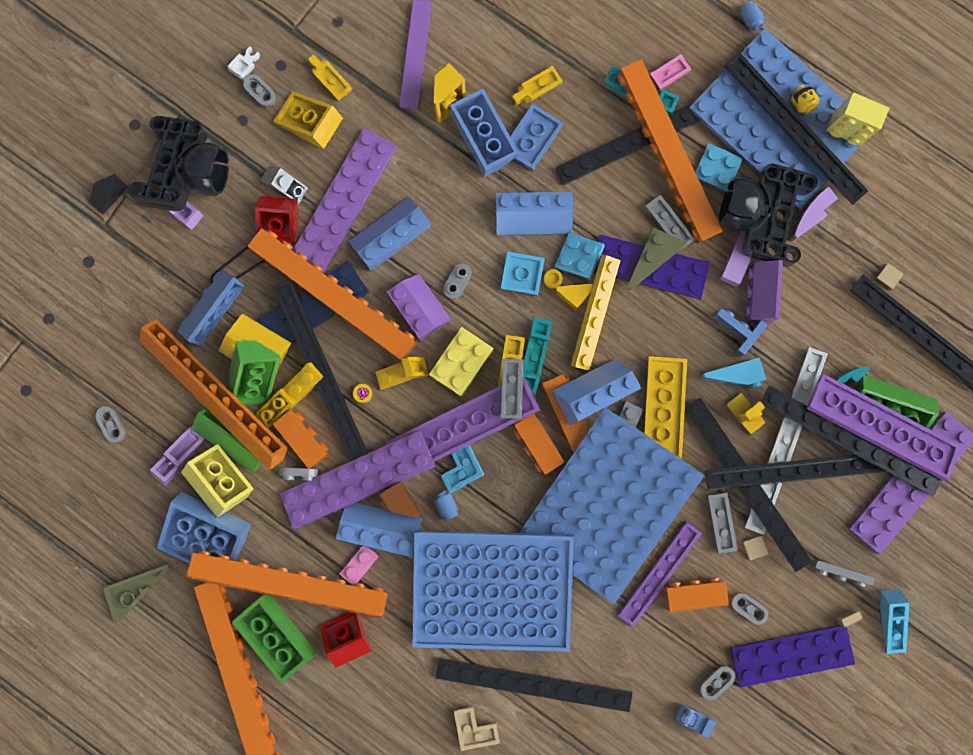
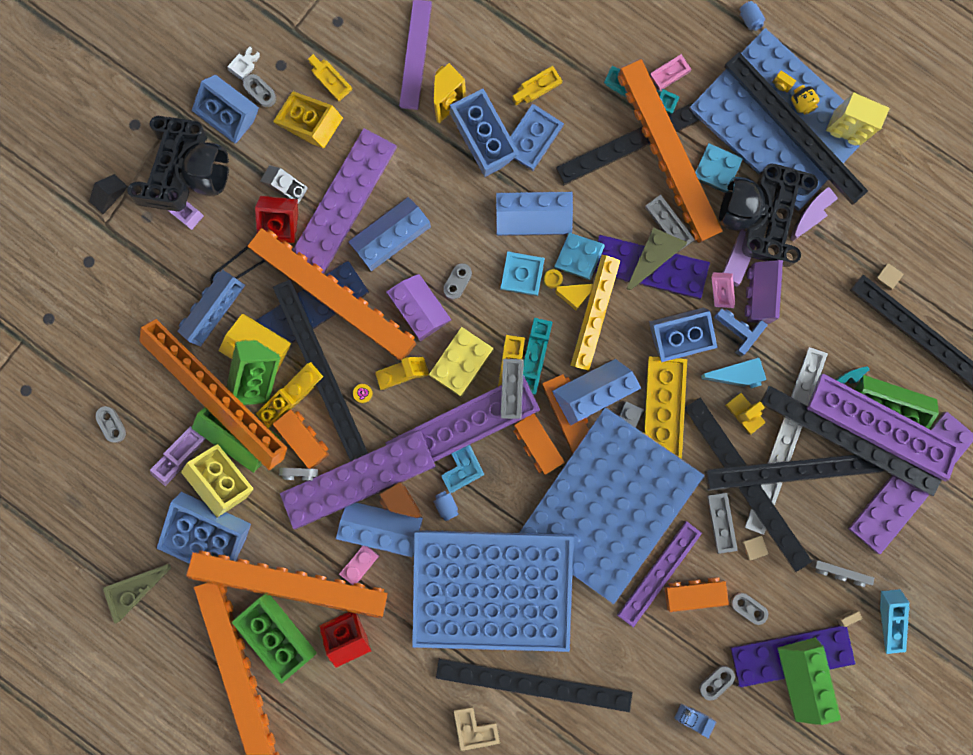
(224, 108): none -> medium blue slope
(683, 334): none -> medium blue slope
(723, 290): none -> bright pink plate
(783, 81): none -> yellow plate
(809, 682): none -> bright green slope

